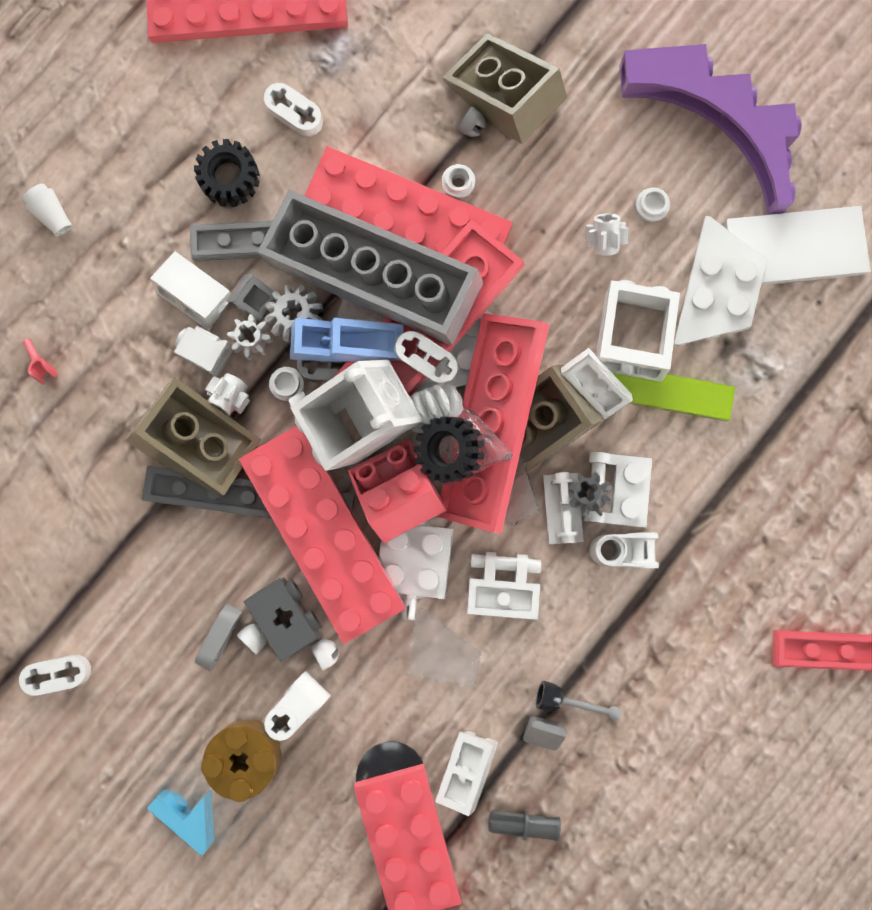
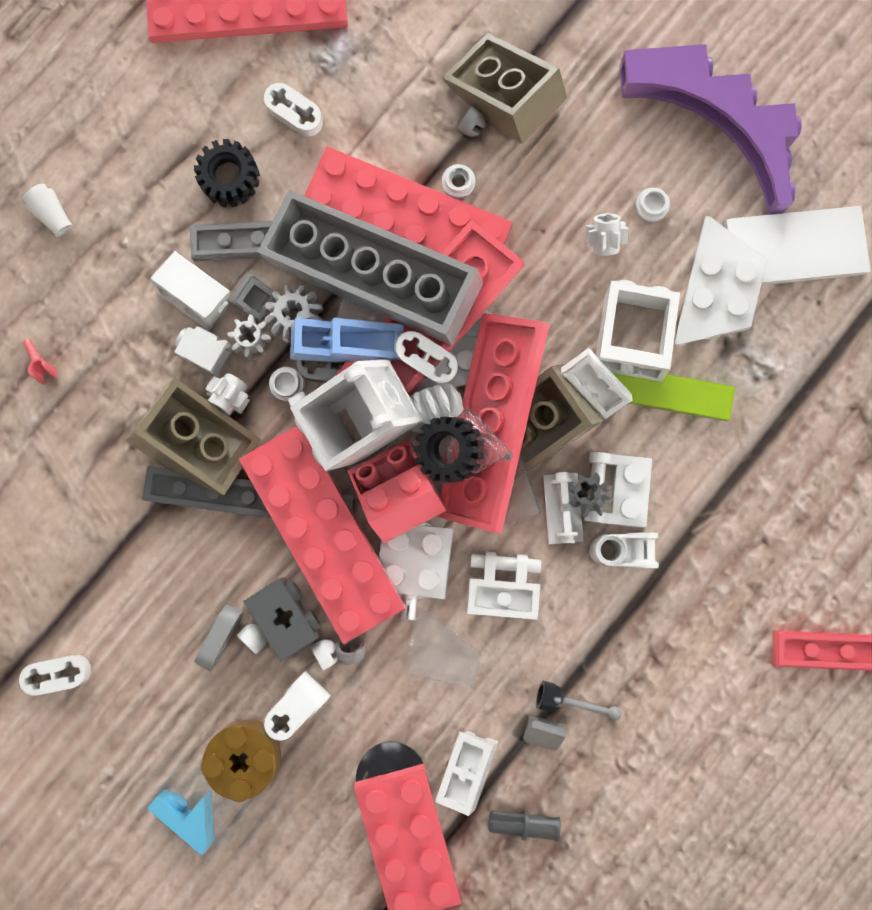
(353, 657): none -> light grey hinge

